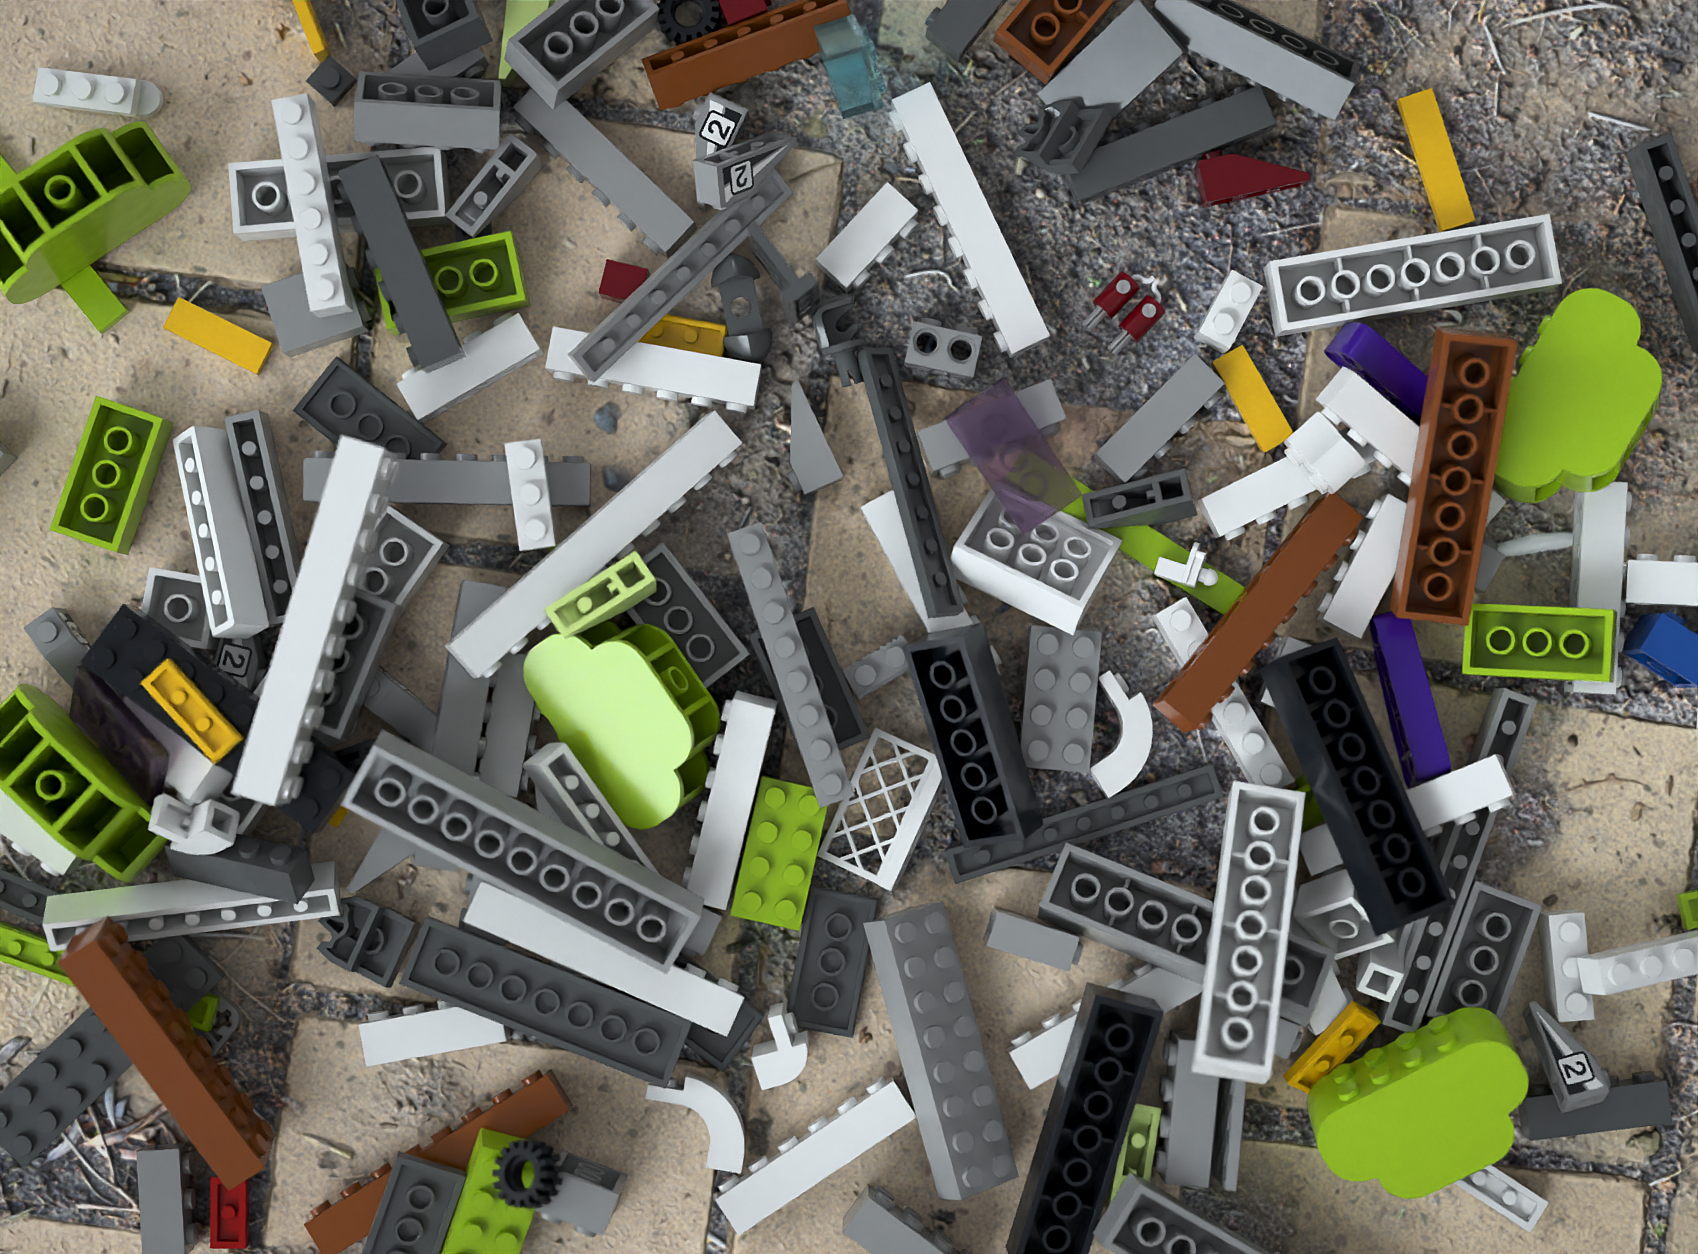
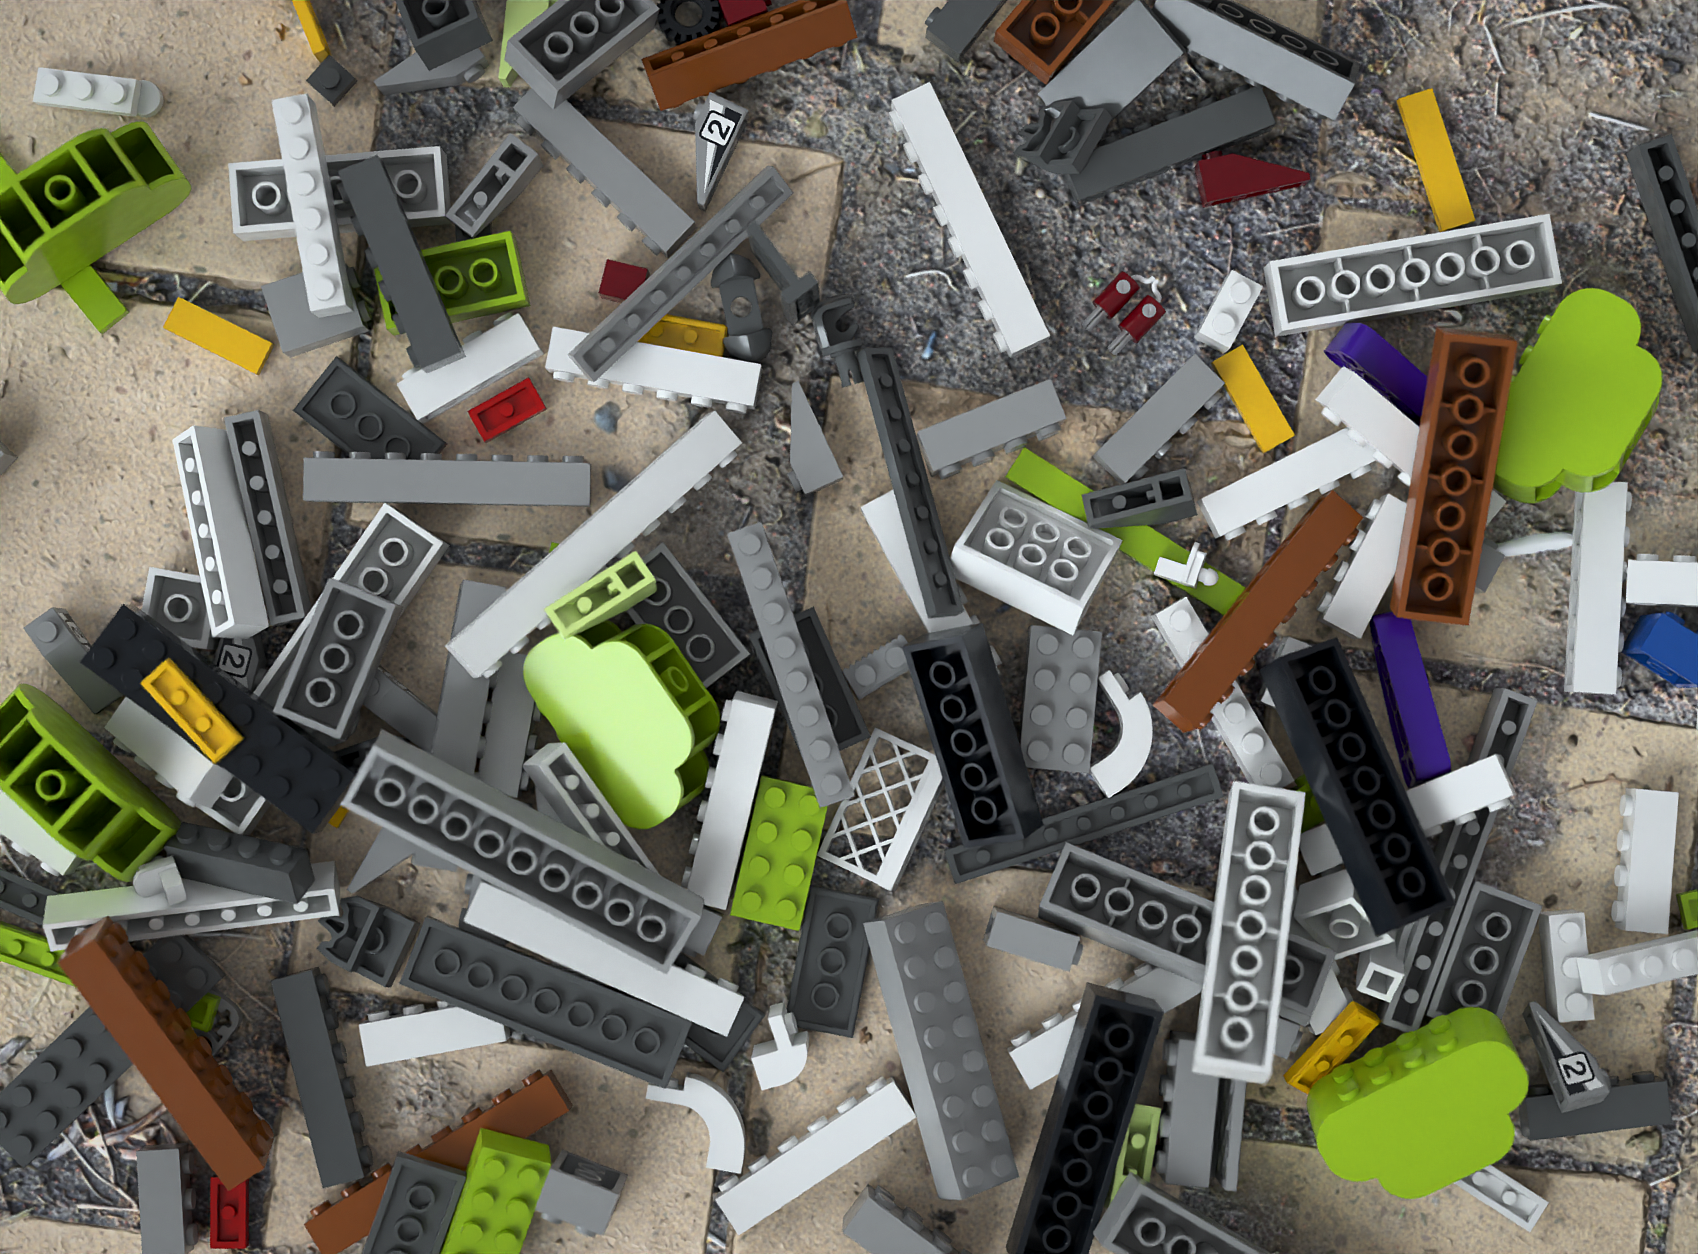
(111, 475): lime brick -> none
(119, 735): tile -> none
(159, 877): none -> white piece
(194, 830): white brick -> none
(316, 622): white brick -> none
(321, 1076): none -> dark grey brick
(427, 111): light grey brick -> none
(507, 410): none -> red plate
(530, 495): white brick -> none
(544, 1174): black tyre -> none
(738, 169): light grey slope -> none
(850, 66): clear light blue brick -> none
(868, 238): white brick -> none
(941, 360): light grey brick -> none
(1013, 456): clear purple tile -> none
(1323, 453): white brick -> none
(1540, 643): lime brick -> none
(1645, 860): none -> white brick

